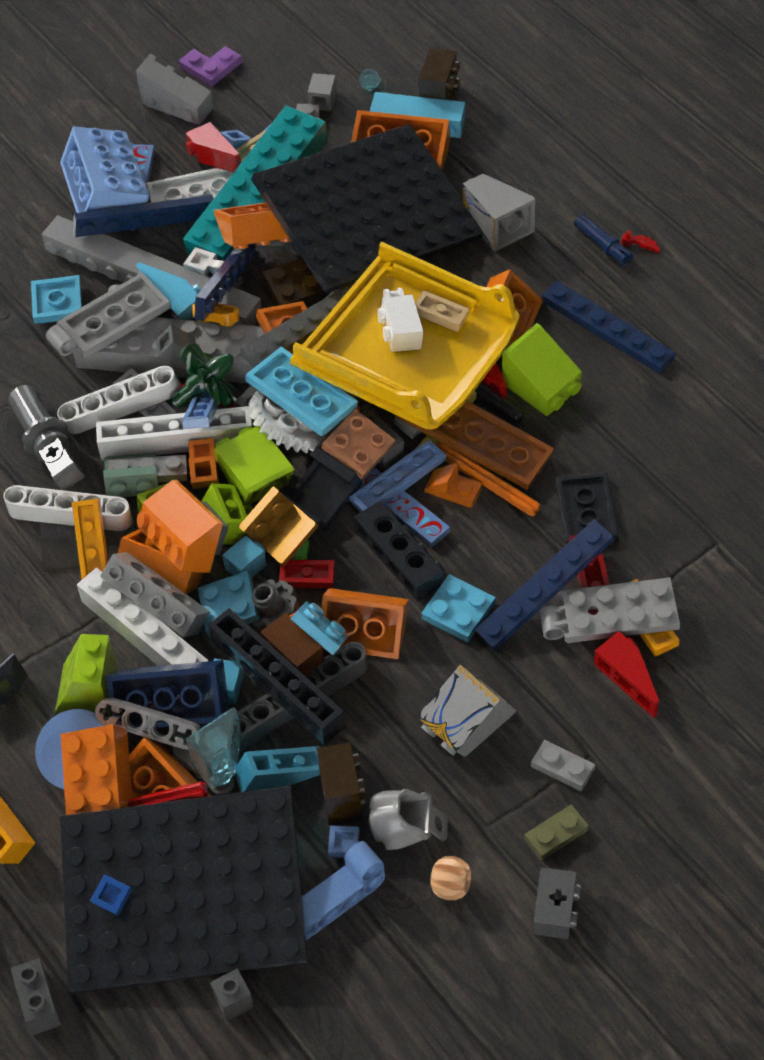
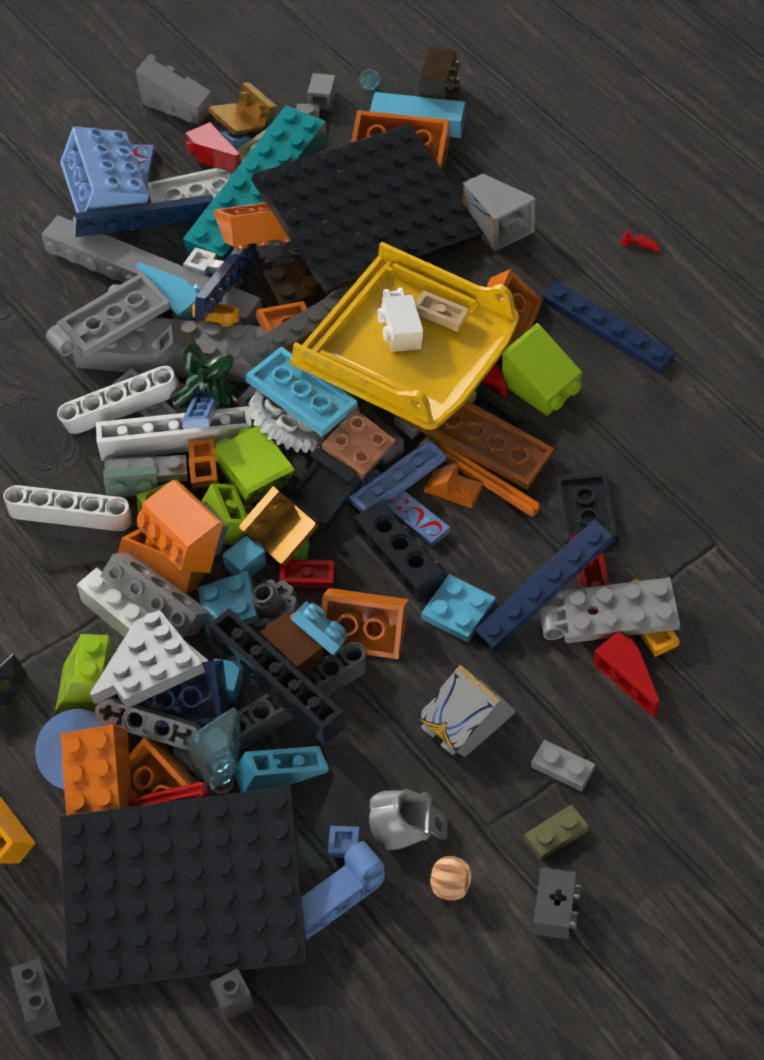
(45, 436): dark grey piece -> none
(55, 298): medium azure plate -> none
(90, 535): light orange plate -> none
(111, 895): blue plate -> none
(147, 662): none -> wing
(210, 69): medium lavender plate -> none
(250, 113): none -> pearl gold bracket
(341, 783): dark brown brick -> none
(610, 245): dark blue pin -> none

